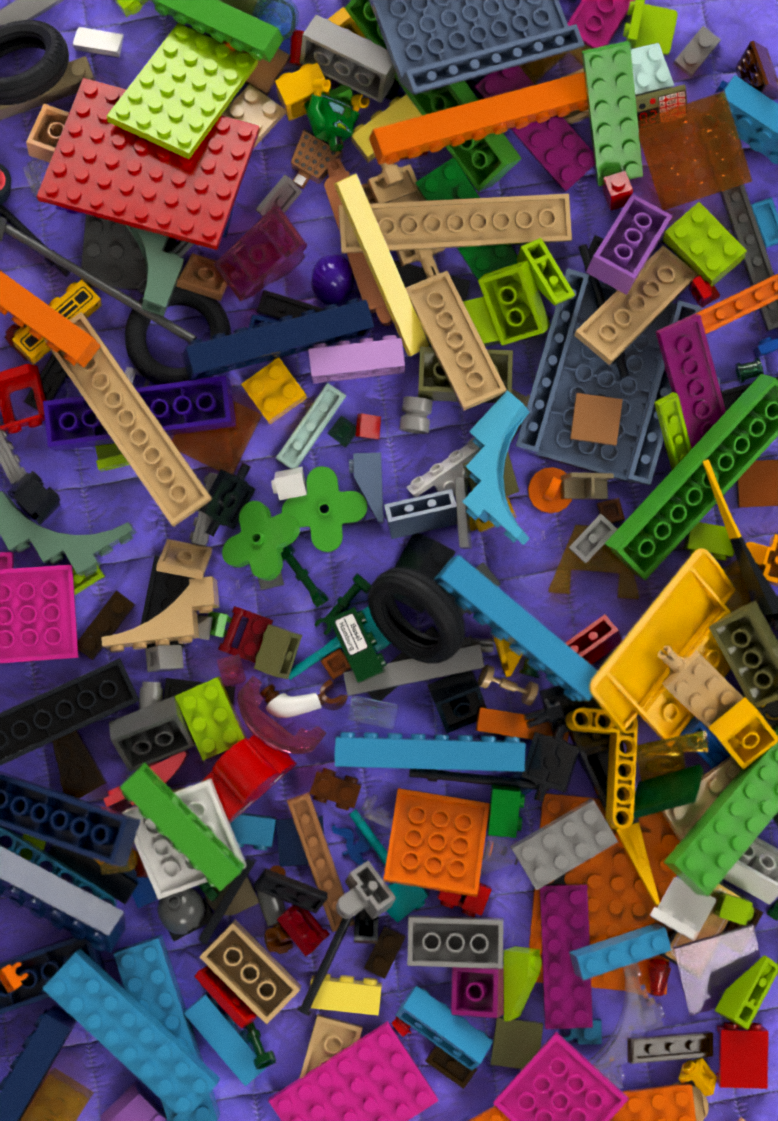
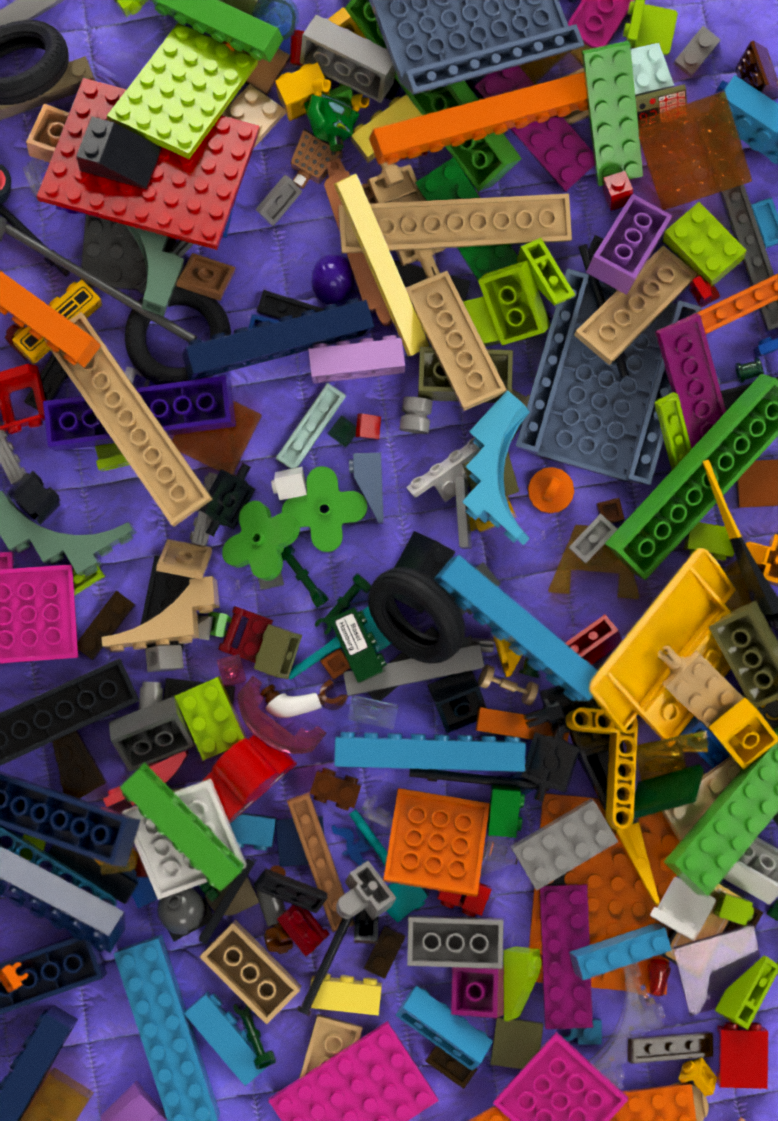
(98, 42): white slope -> none
(117, 154): none -> black slope
(132, 1034): dark azure brick -> none
(226, 997): red plate -> none
(262, 255): clear pink brick -> none
(274, 390): yellow brick -> none
(401, 1026): red plate -> none
(421, 514): sand blue brick -> none
(585, 486): dark tan panel -> none
(596, 419): medium nougat tile -> none

